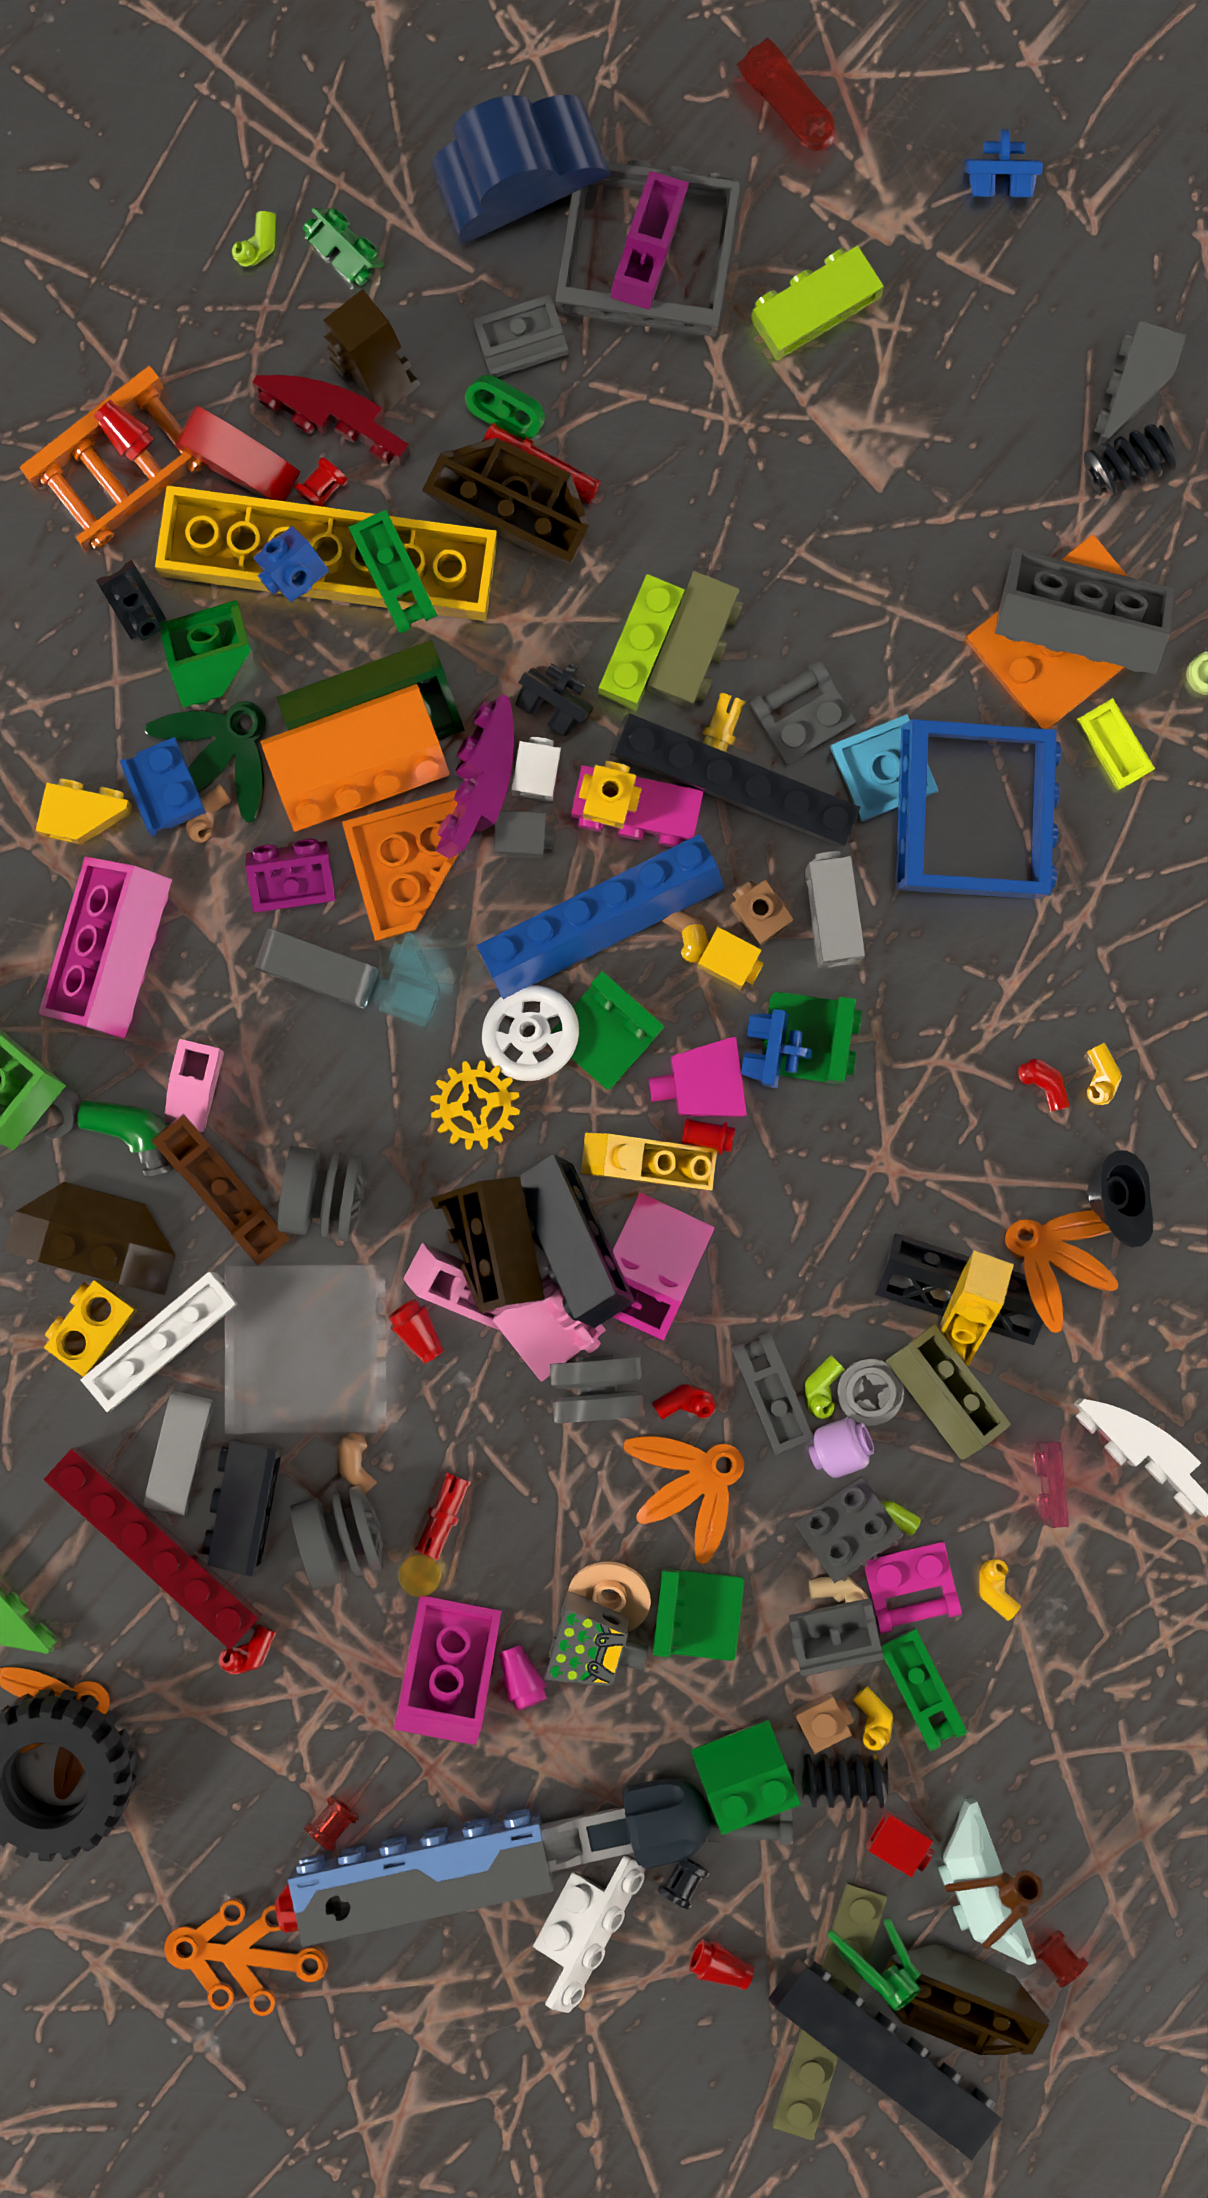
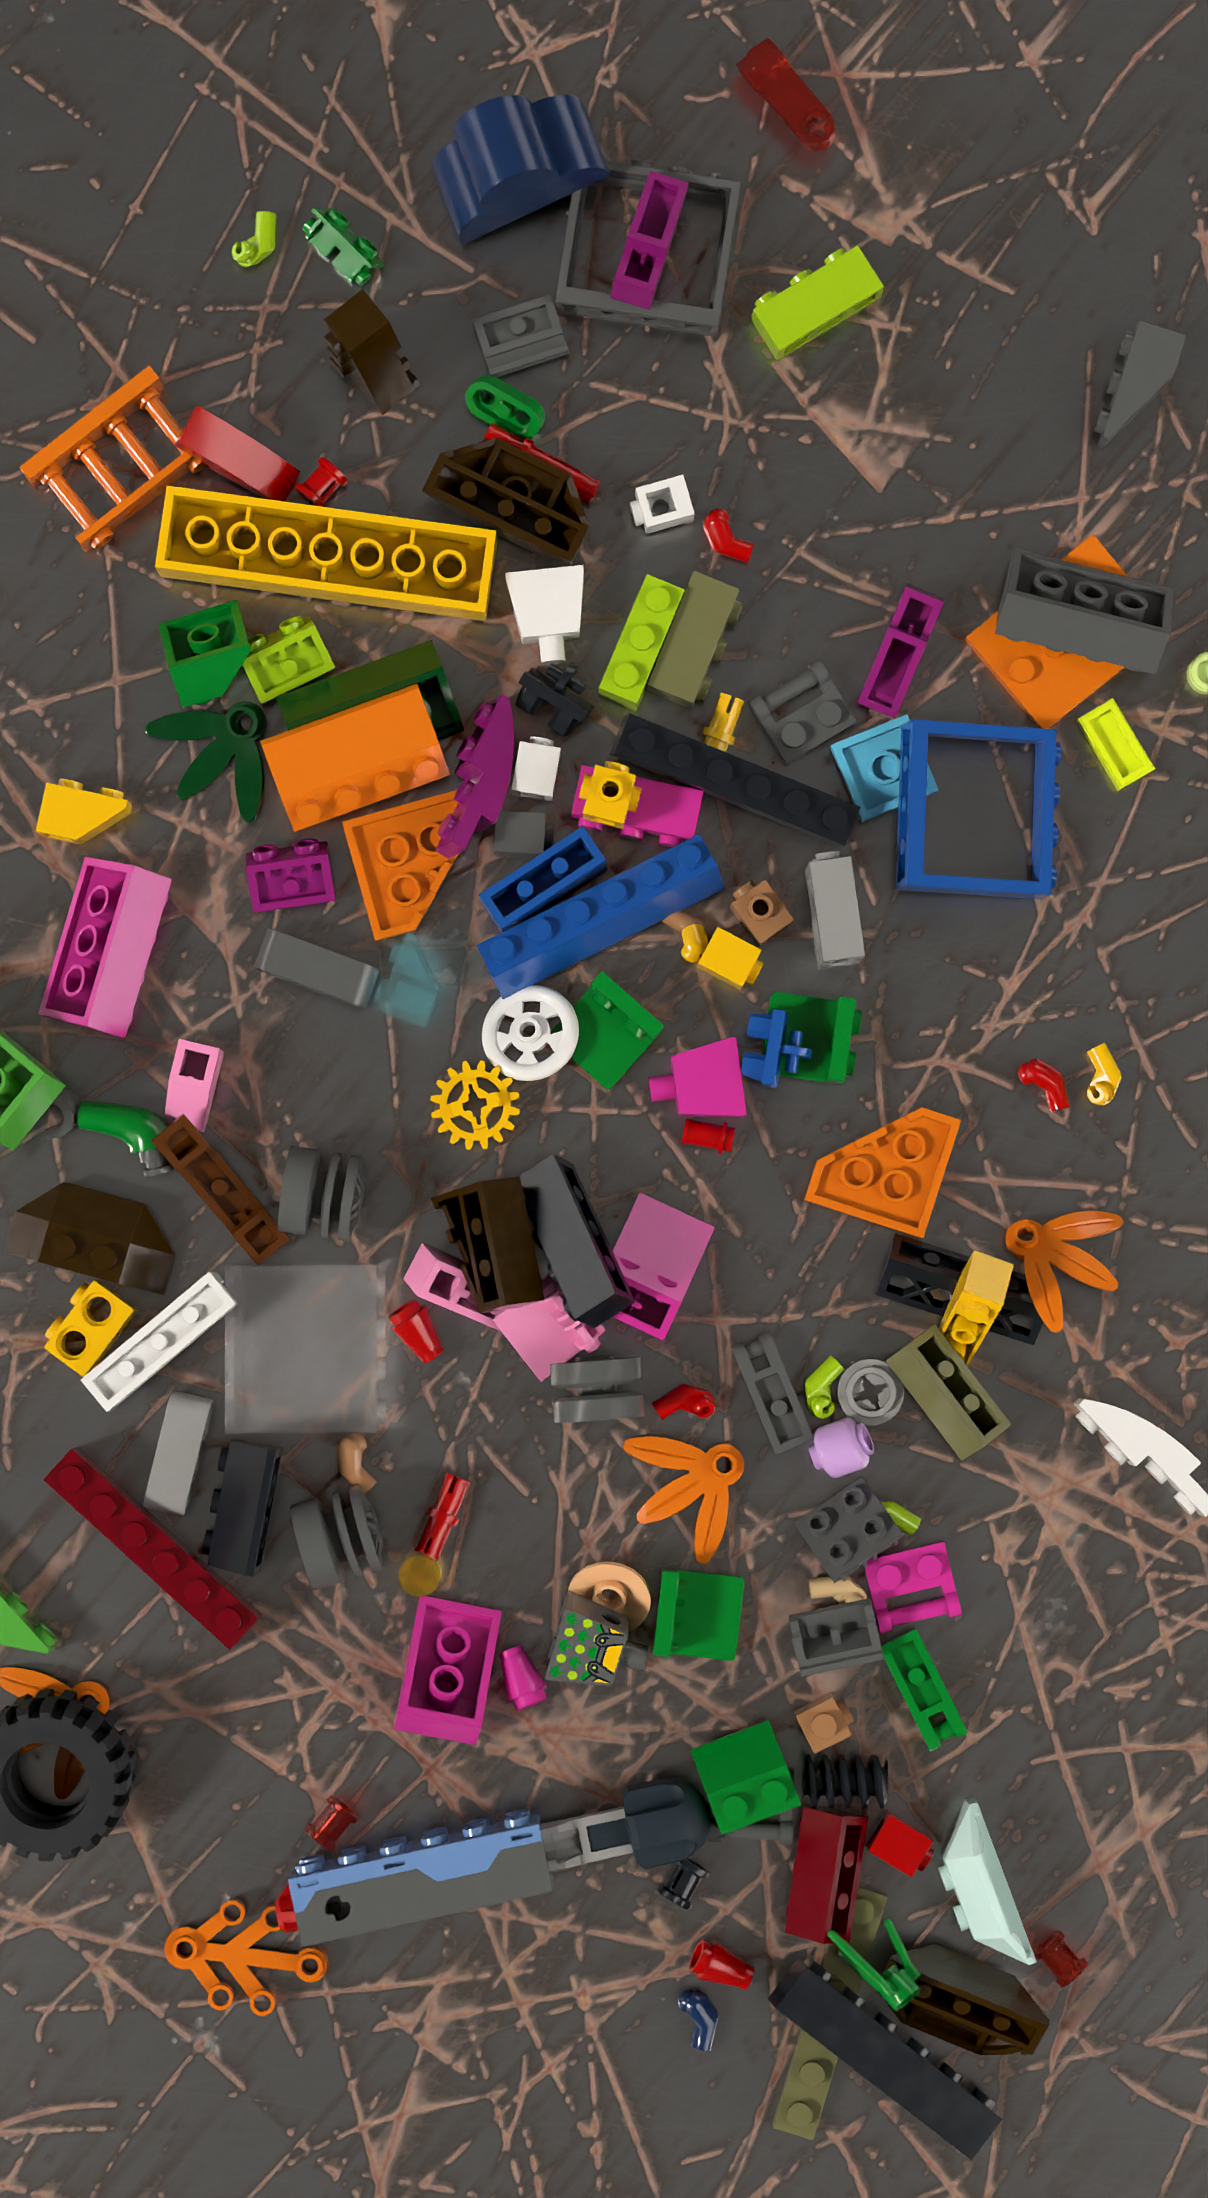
(124, 430): red cone -> none
(132, 602): black hips -> none
(163, 786): blue plate -> none
(201, 827): medium nougat arm -> none
(248, 1656): red arm -> none
(286, 658): none -> lime bracket
(289, 565): blue brick -> none
(320, 404): dark red slope -> none
(391, 569): green plate -> none
(544, 880): none -> blue brick
(547, 608): none -> white torso
(582, 1926): white bracket -> none
(648, 1161): yellow slope -> none
(673, 494): none -> white brick
(704, 2016): none -> dark blue arm
(722, 539): none -> red arm
(826, 1874): none -> dark red brick
(878, 1719): yellow arm -> none
(888, 1173): none -> orange plate
(901, 650): none -> magenta slope
(993, 1588): yellow arm -> none
(1014, 1893): reddish brown plant -> none
(1021, 171): blue hips -> none
(1050, 1469): clear pink plate -> none
(1122, 1198): black piece -> none
(1130, 458): black piece -> none

